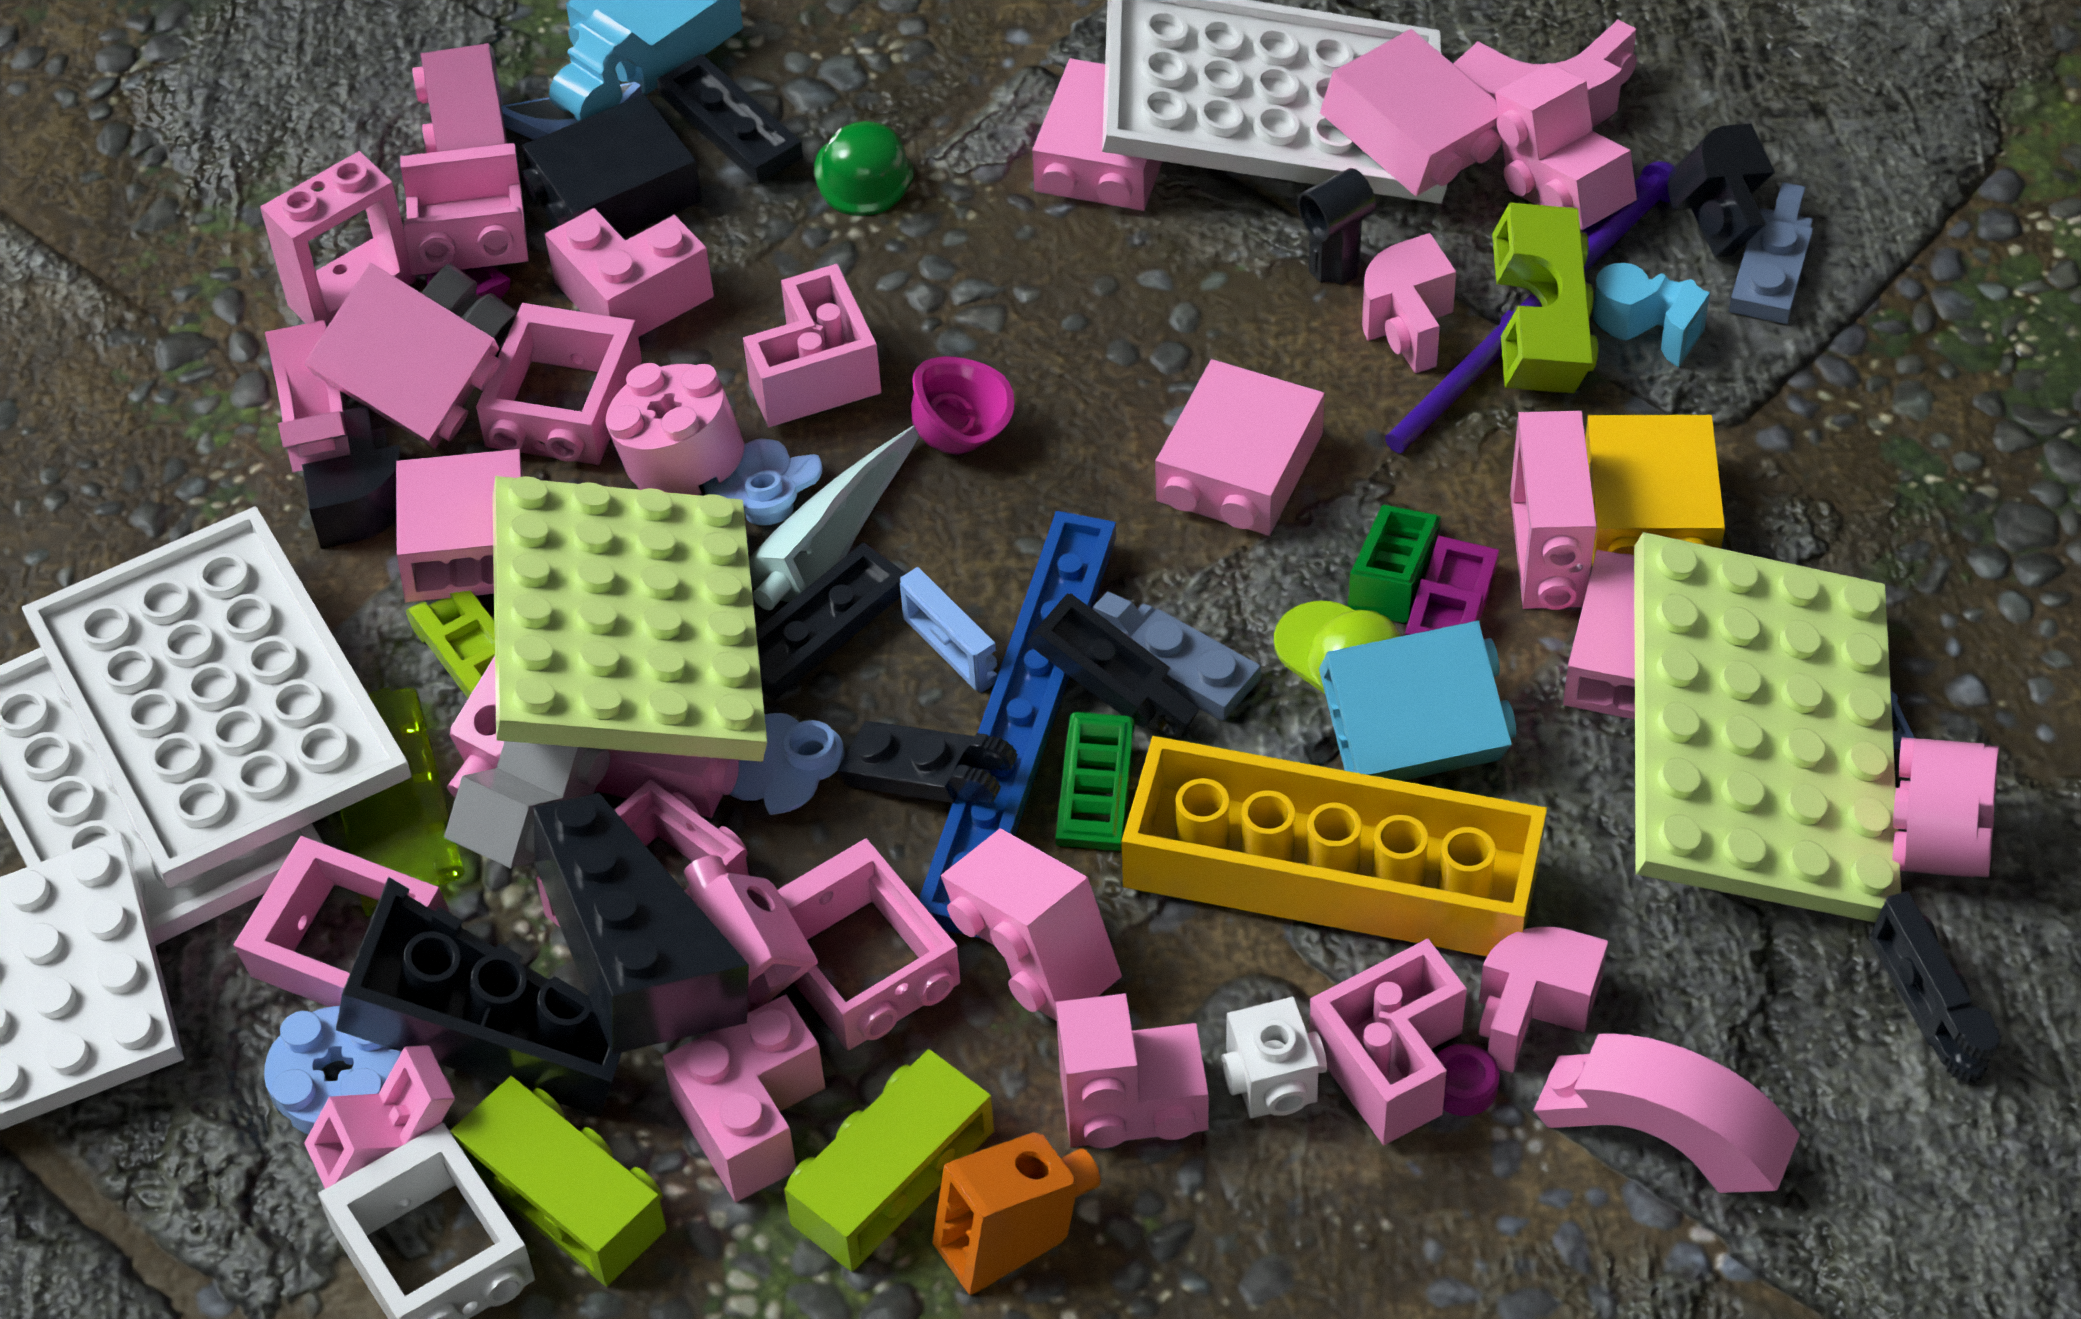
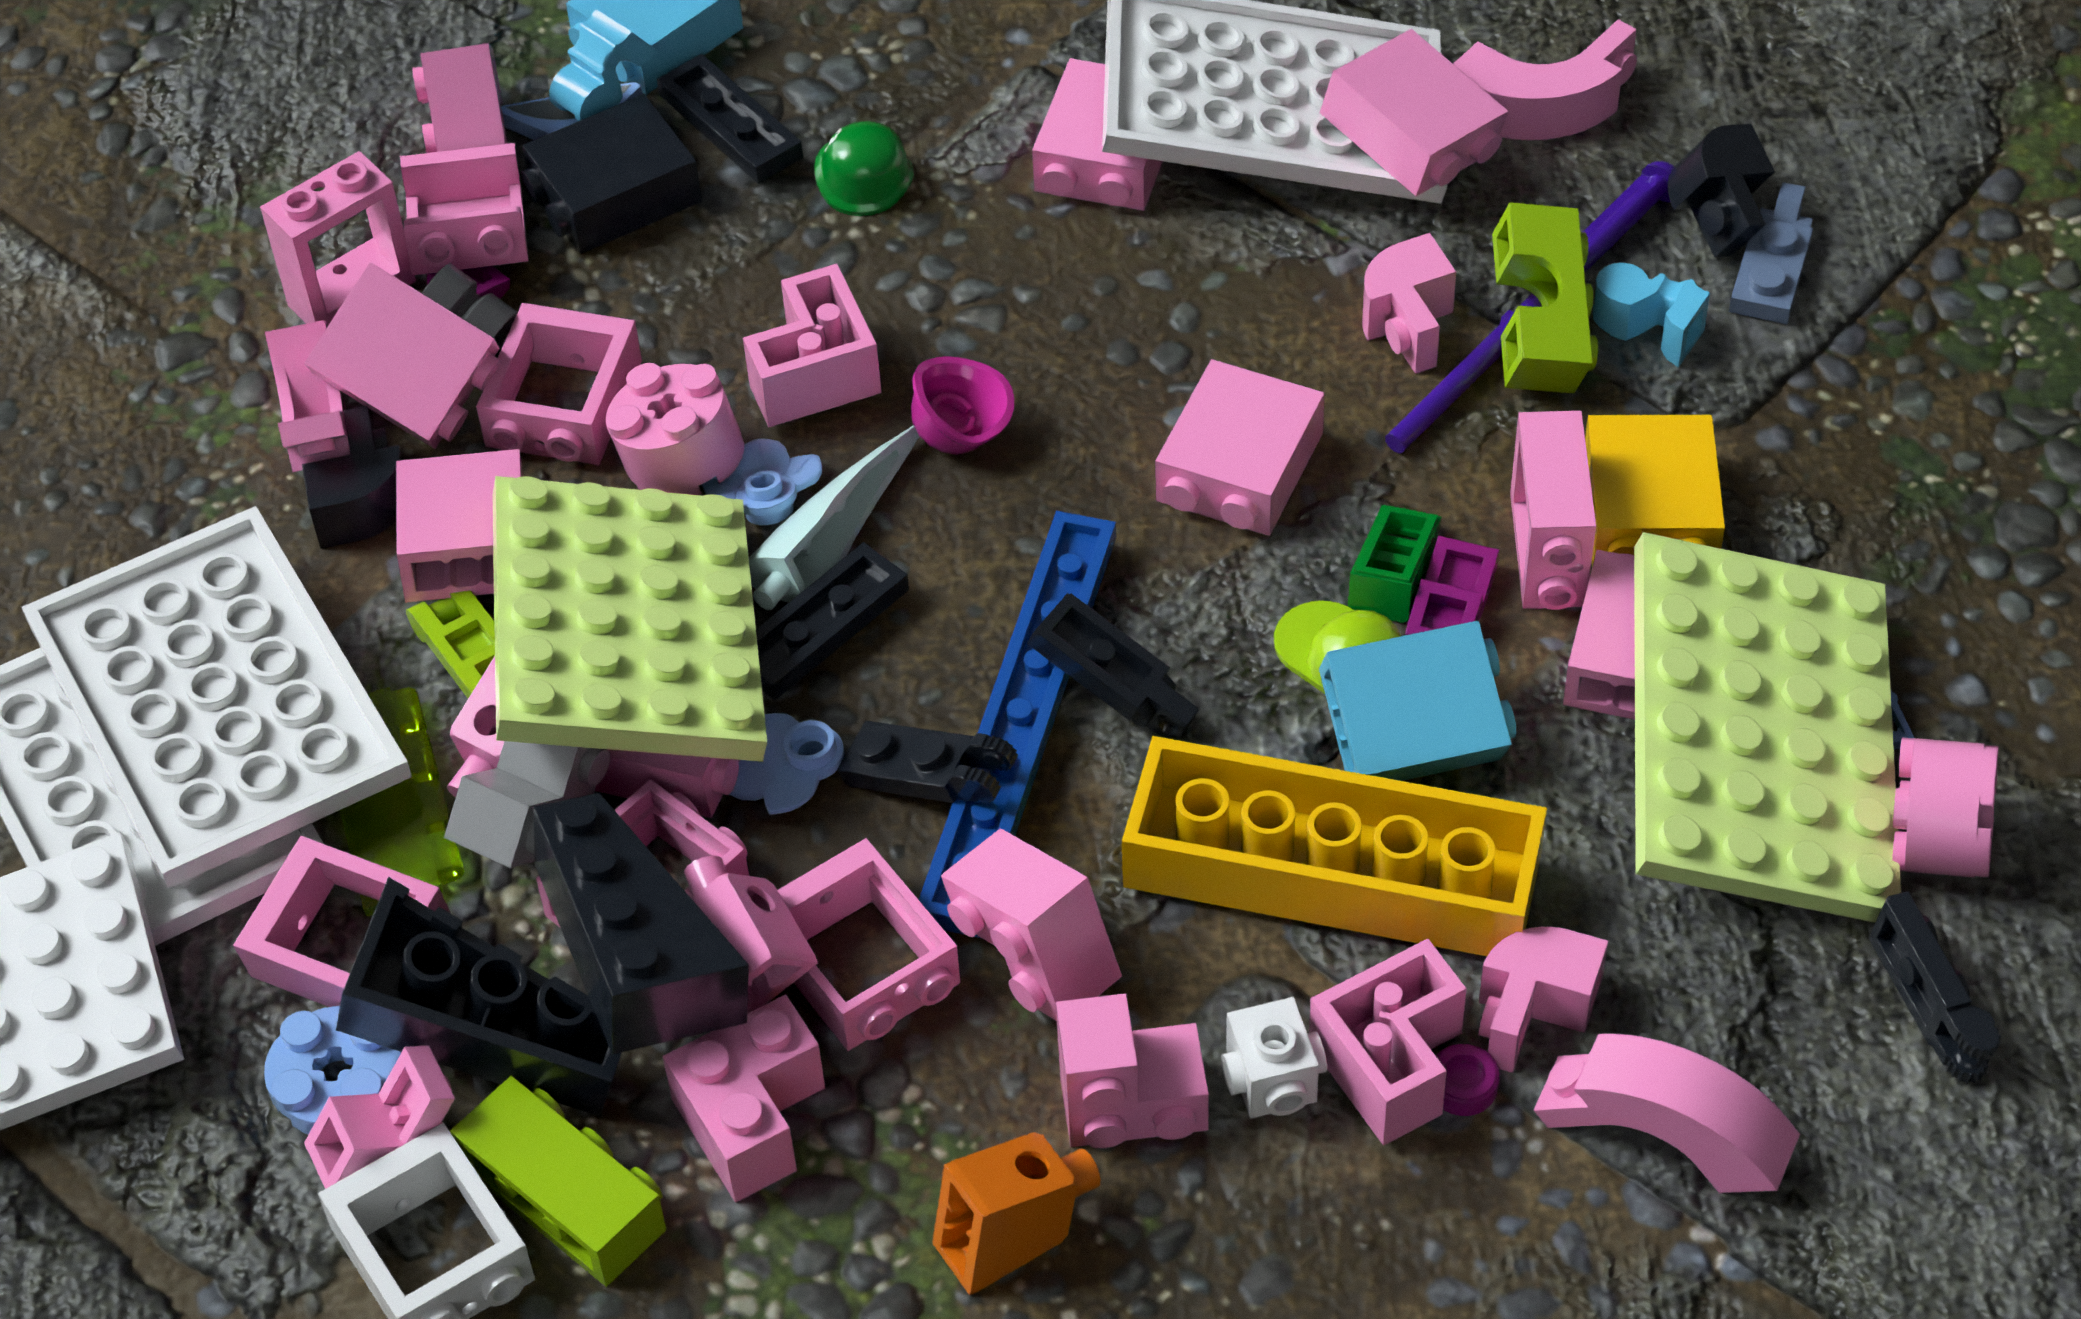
(634, 279): bright pink brick -> none
(888, 1159): lime brick -> none
(948, 630): light blue tile -> none
(1102, 742): green slope -> none
(1200, 666): sand blue hinge -> none
(1334, 219): black piece -> none
(1555, 152): bright pink brick -> none

